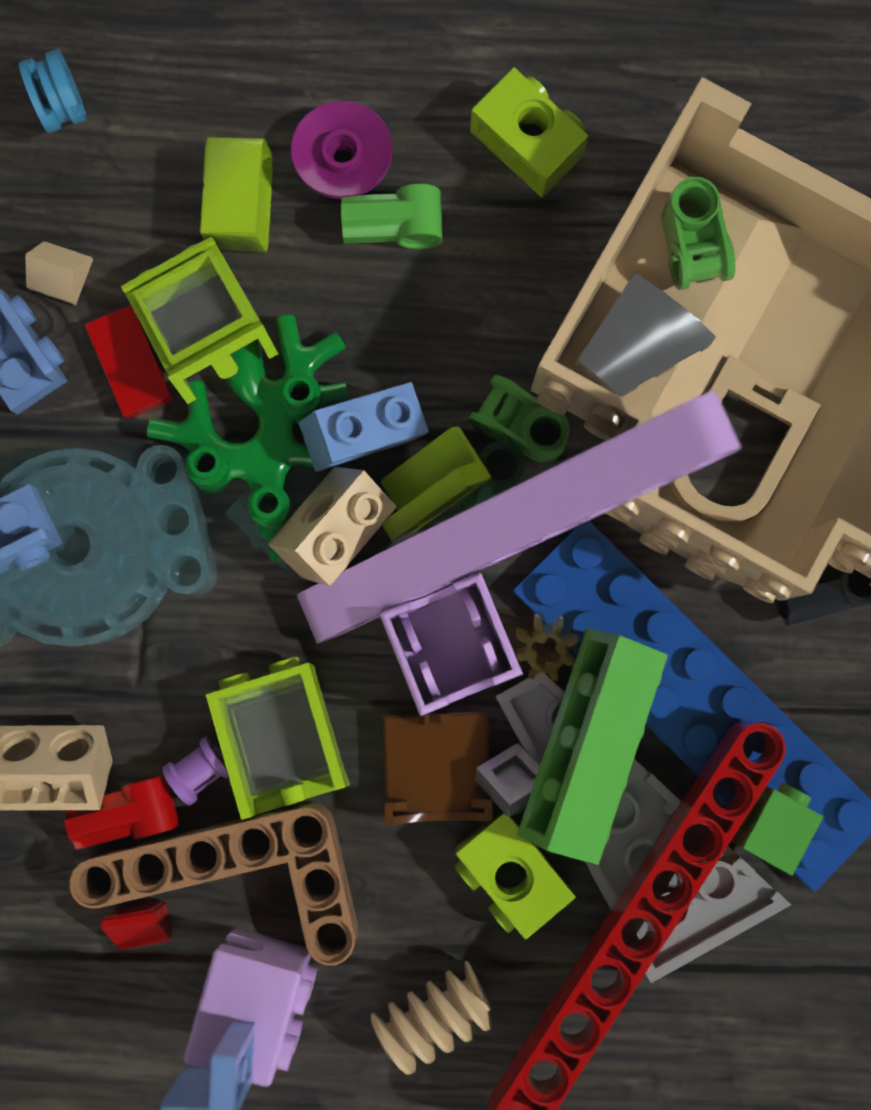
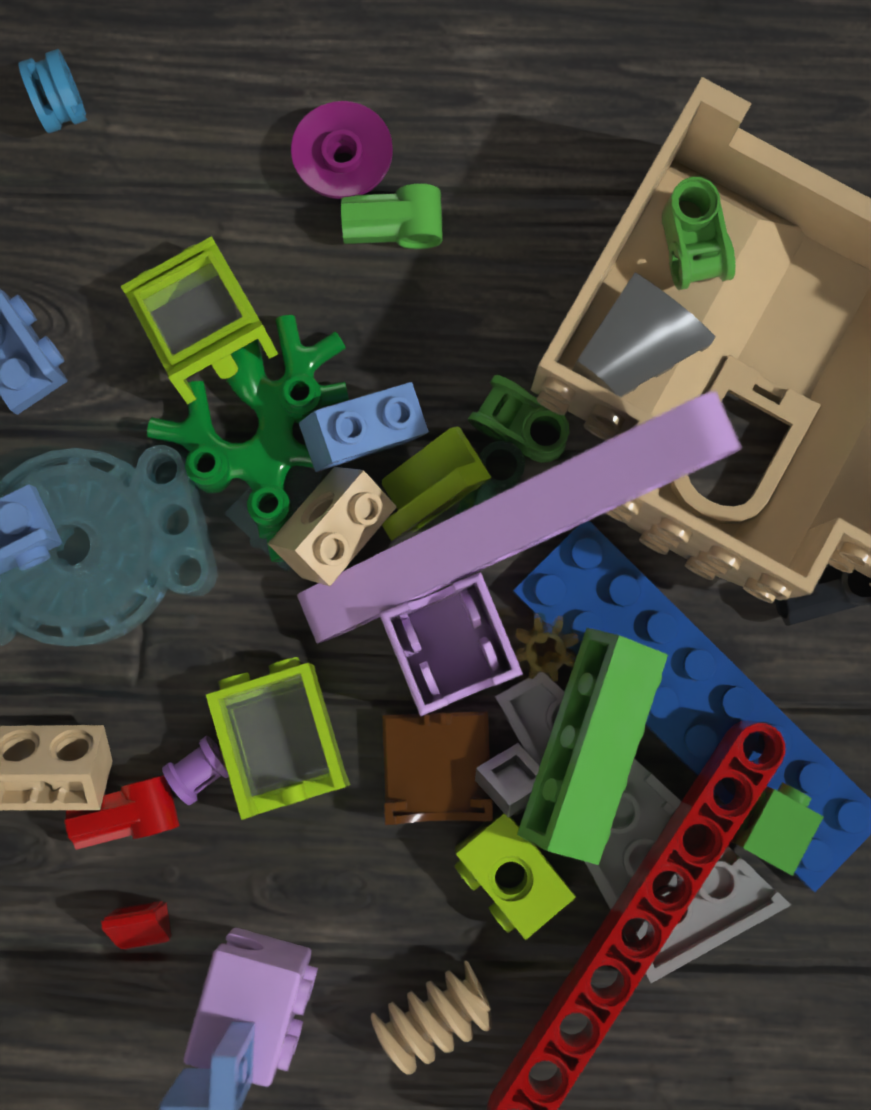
(57, 272): tan slope -> none
(129, 362): red tile -> none
(234, 858): medium nougat beam -> none
(237, 193): lime piece -> none
(535, 159): lime brick -> none

